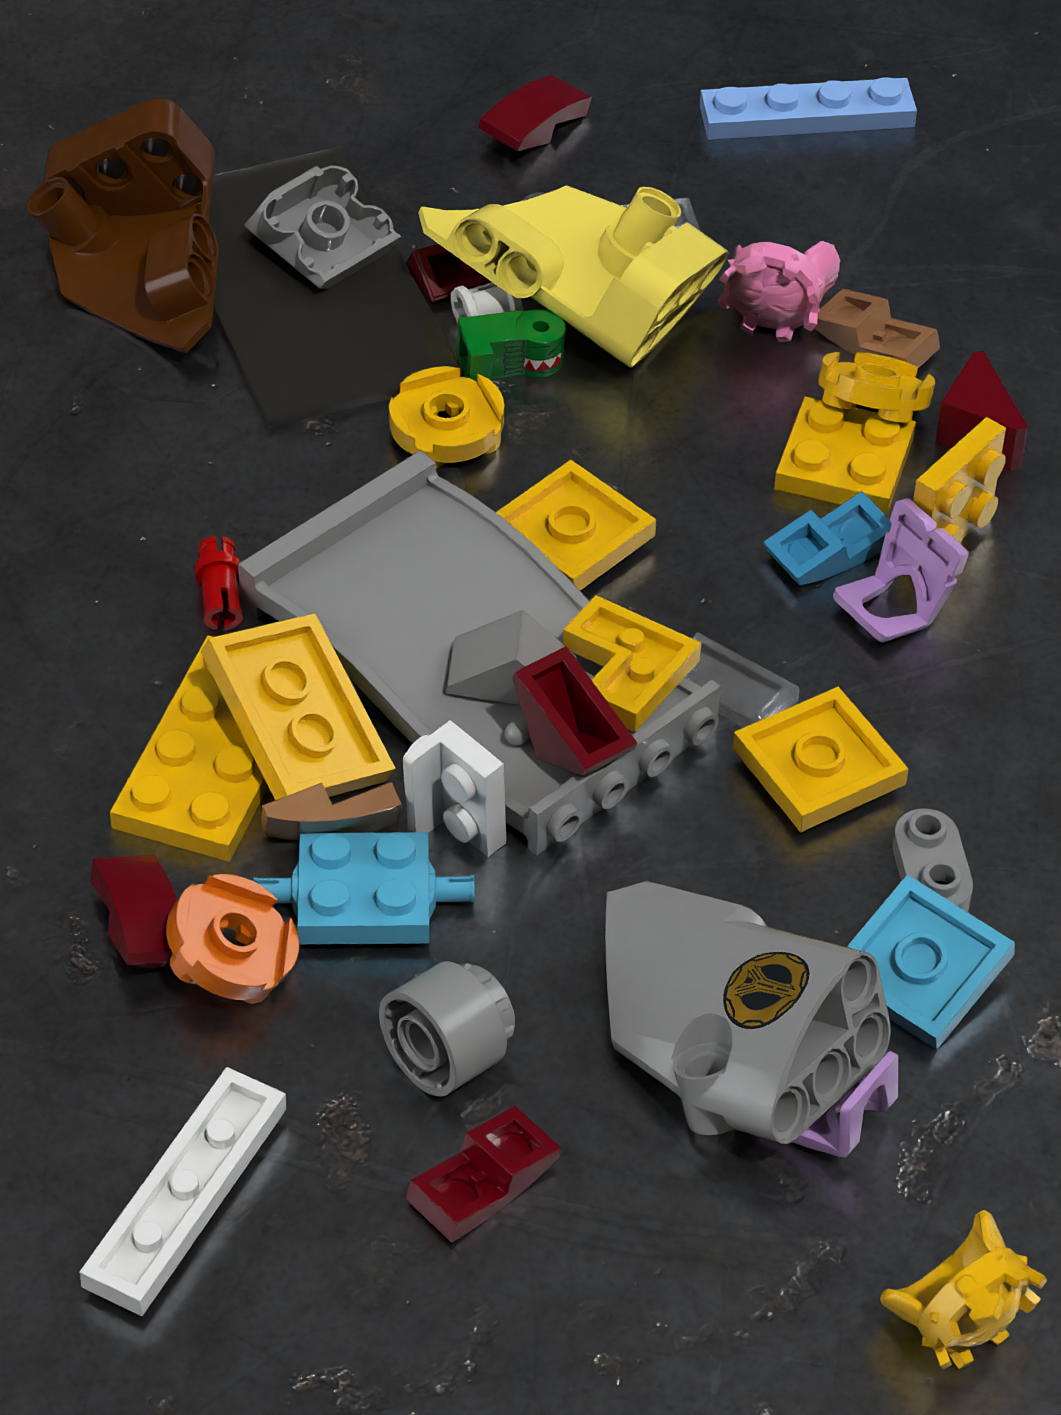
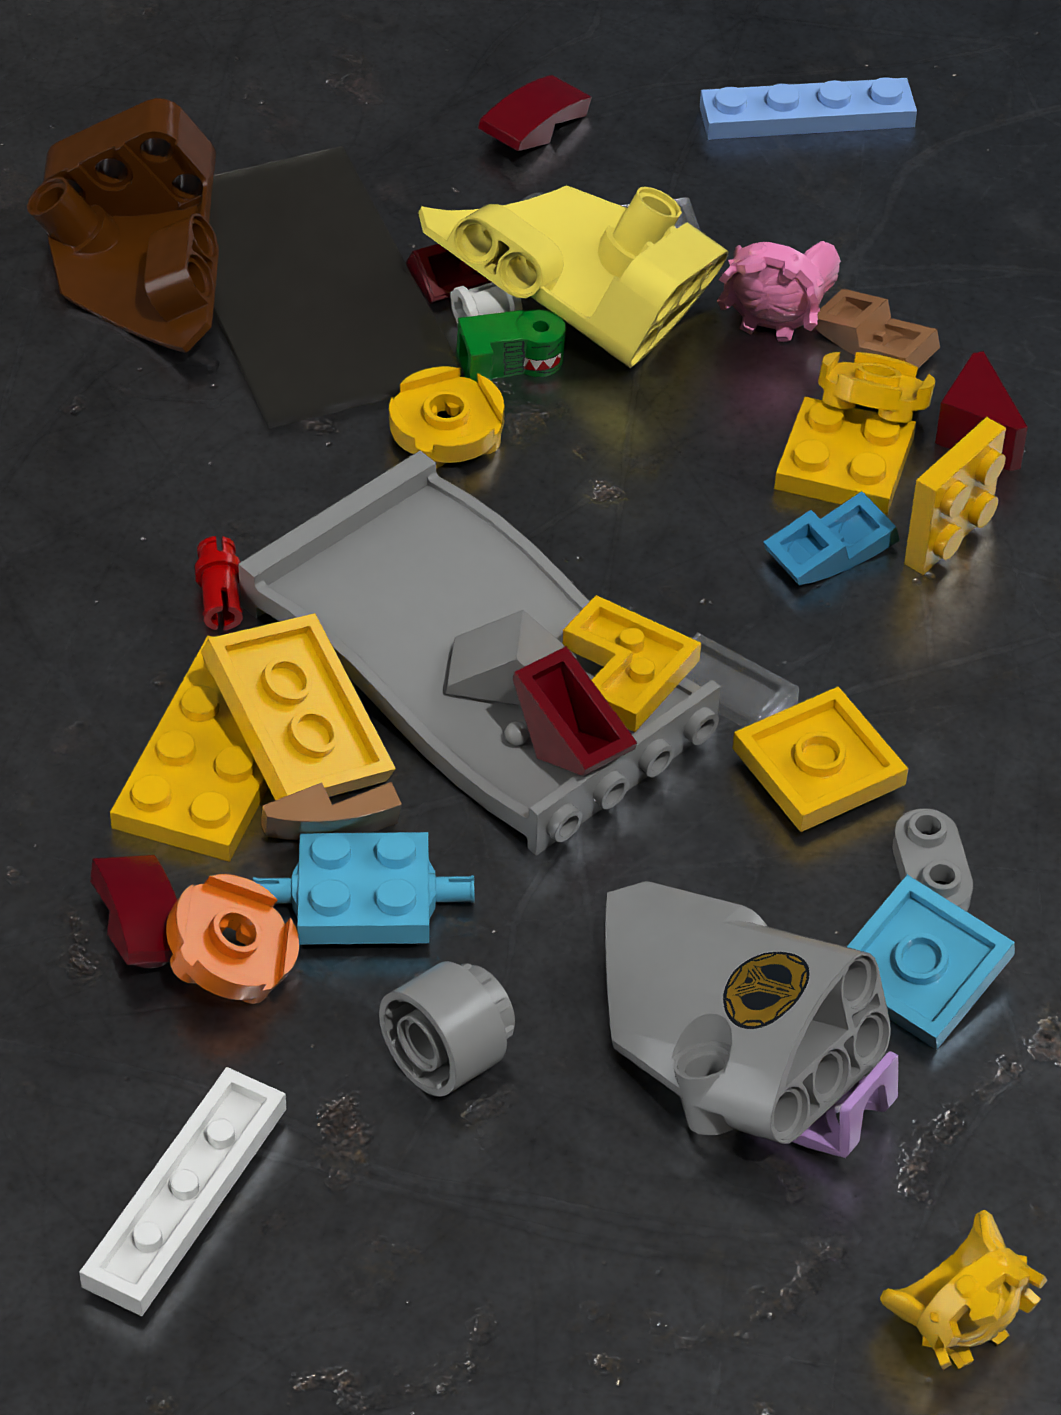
(323, 226): light grey slope -> none
(457, 784): white bracket -> none
(488, 1173): dark red slope -> none
(579, 523): yellow plate -> none
(913, 550): lavender piece -> none

